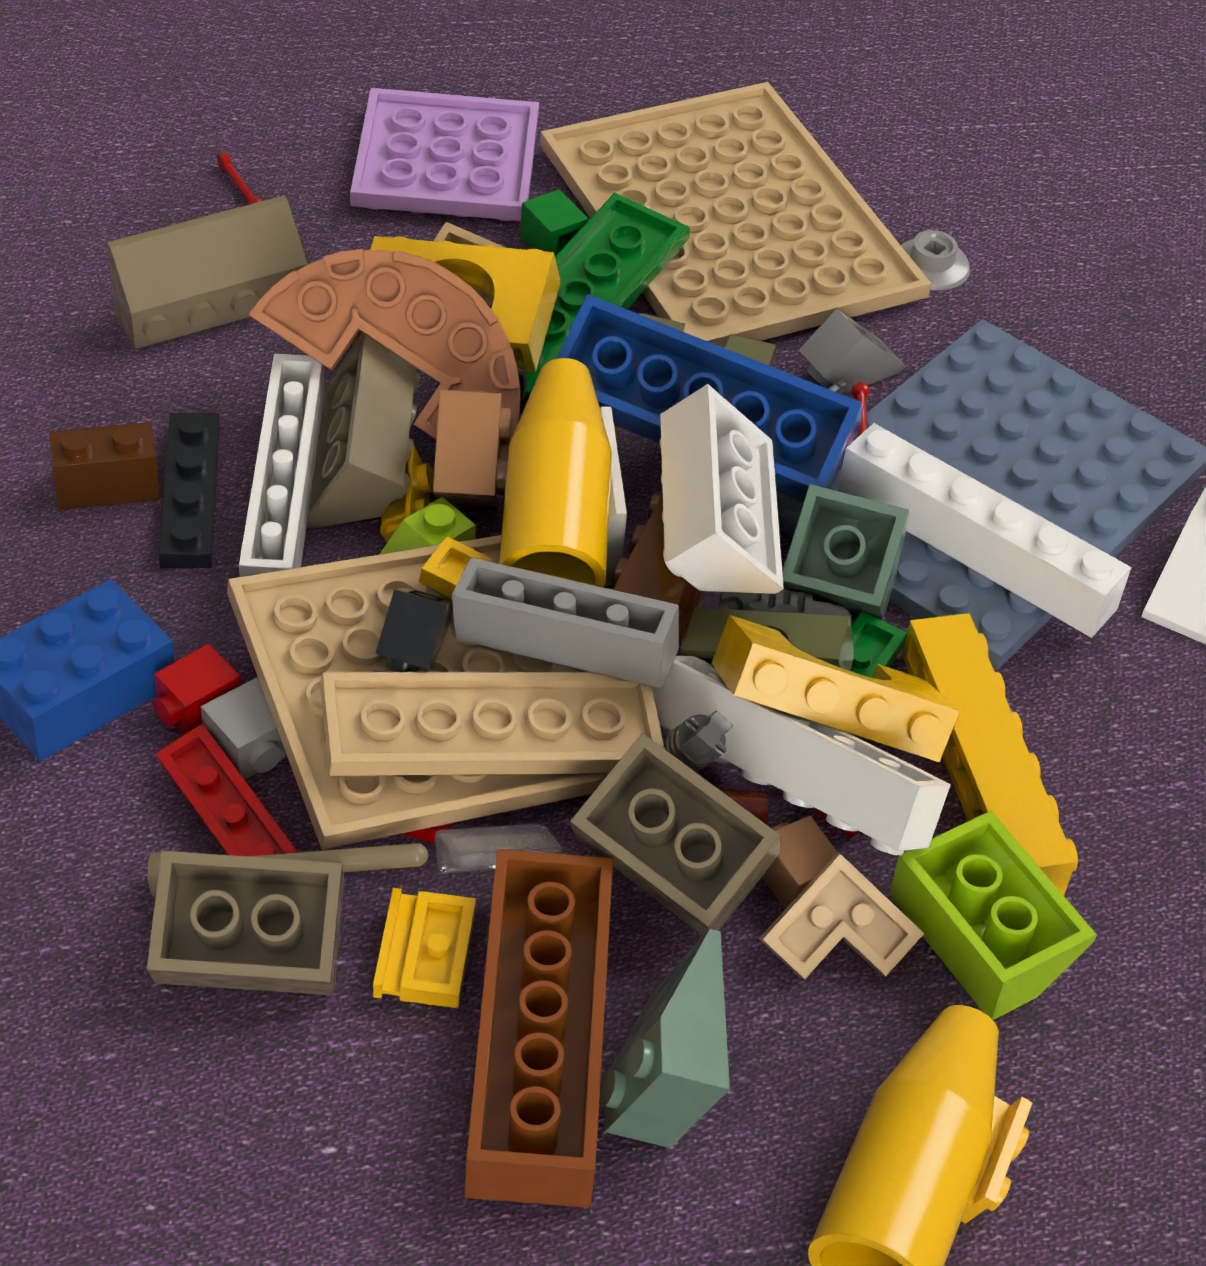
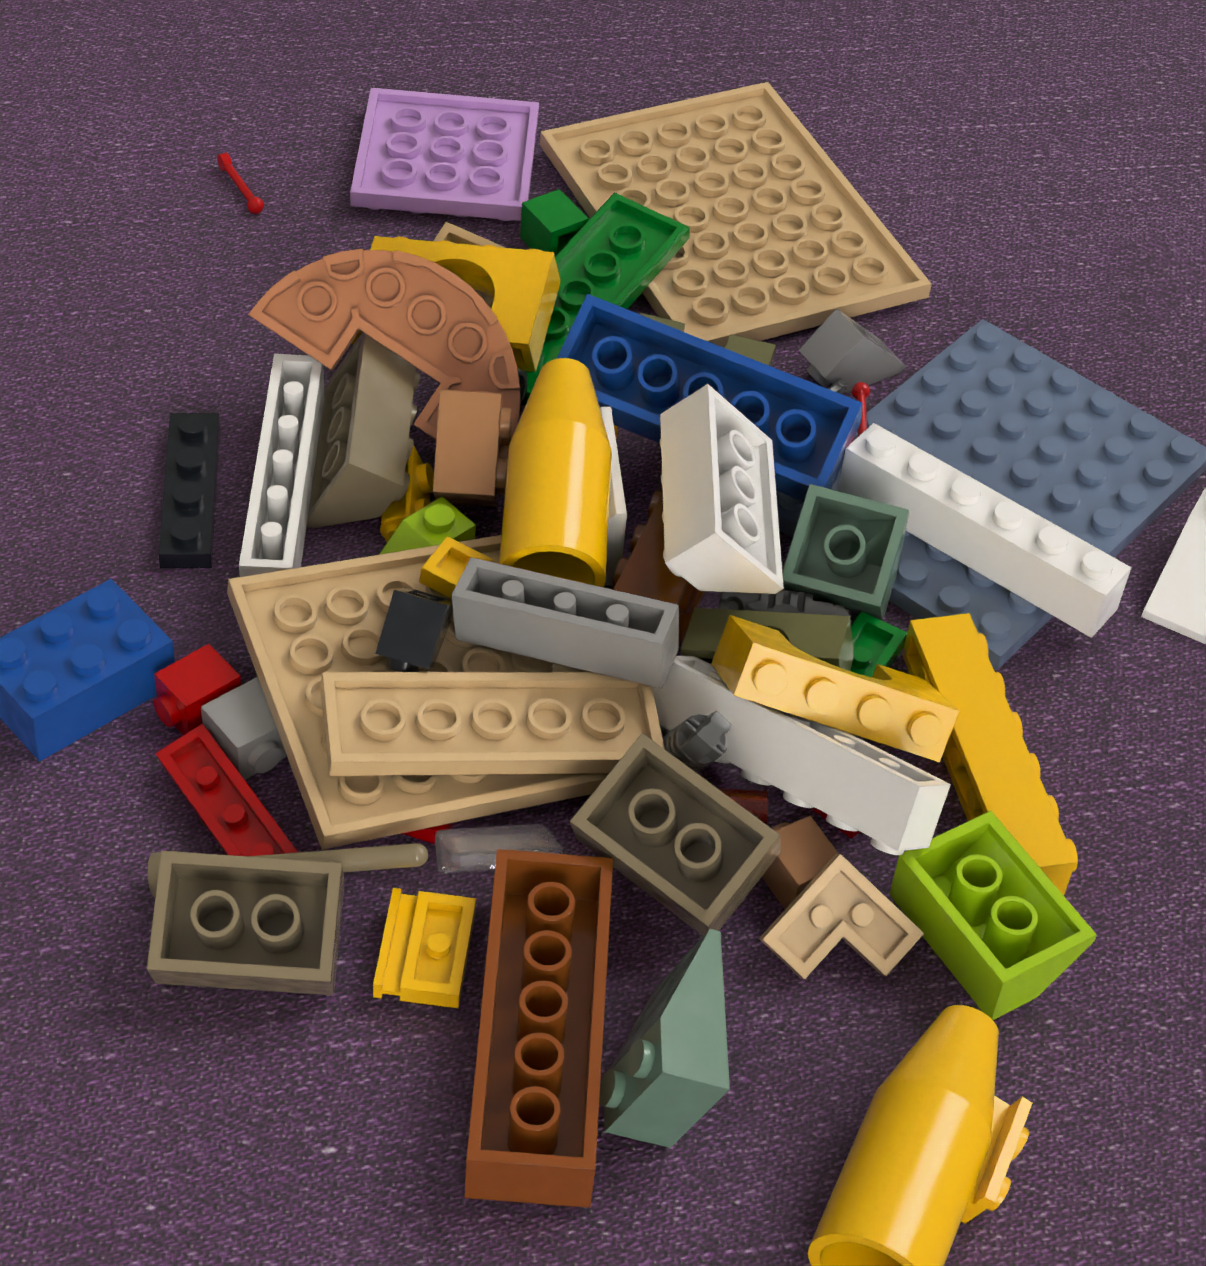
(104, 465): reddish brown brick -> none
(201, 270): dark tan slope -> none
(938, 259): light grey piece -> none

